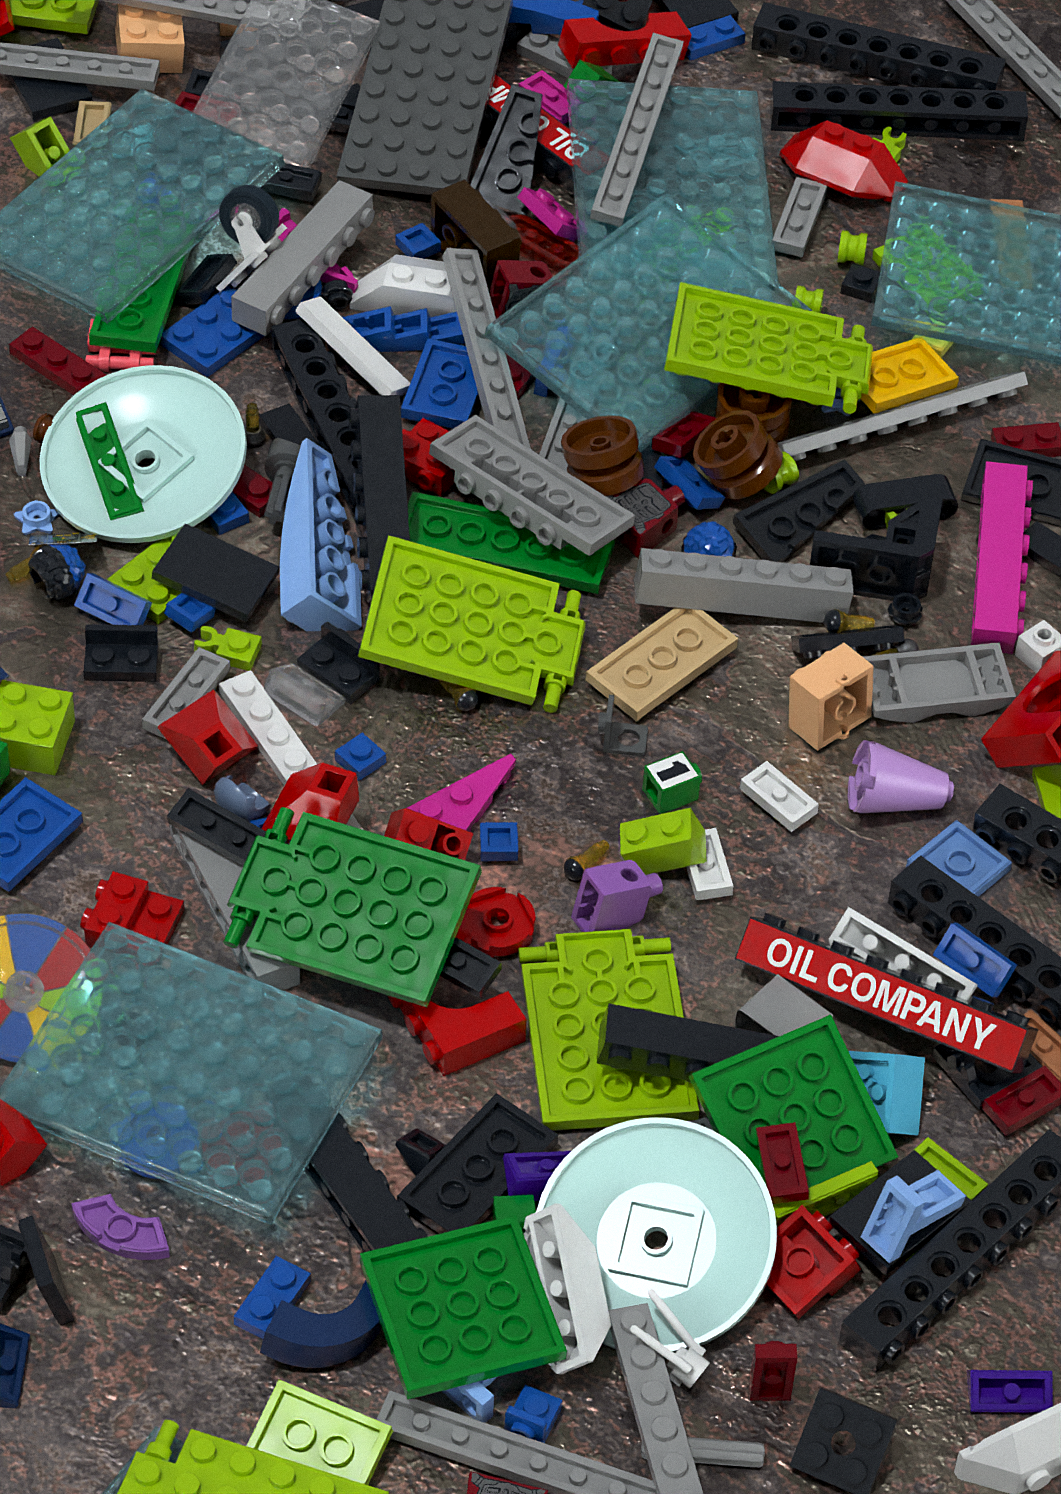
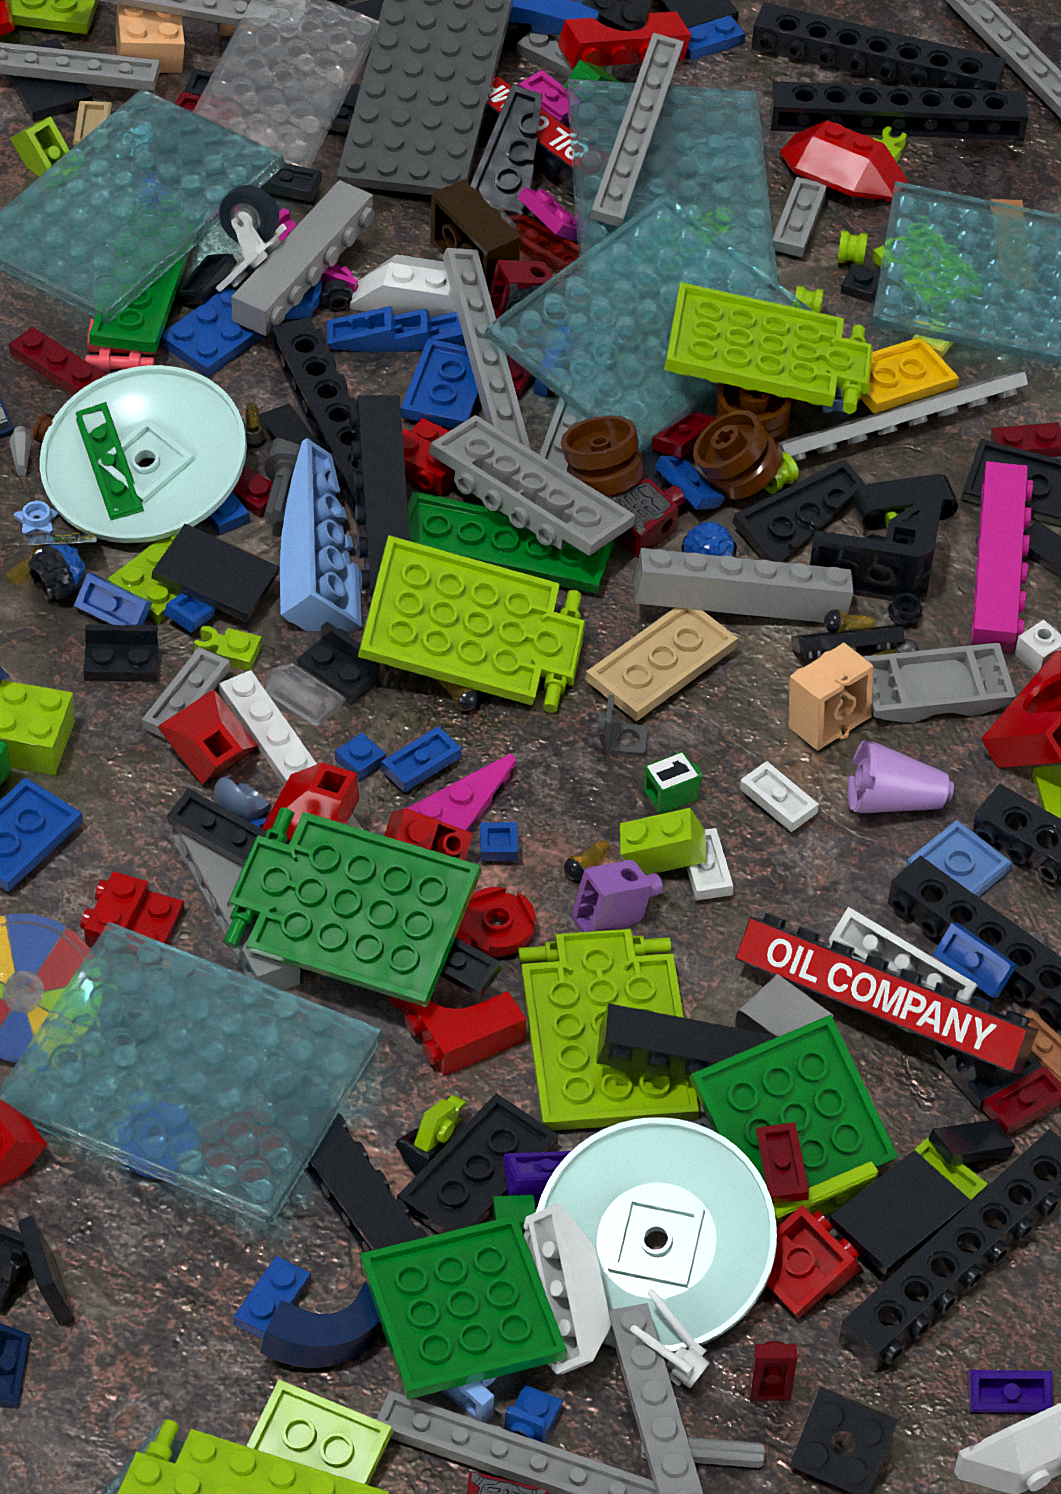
(120, 1231): medium lavender tile -> none
(352, 347): white tile -> none
(418, 242): blue plate -> none
(421, 759): none -> blue plate
(439, 1122): none -> lime plate
(894, 1088): medium azure panel -> none
(908, 1209): light blue bracket -> none
(971, 1142): none -> black tile

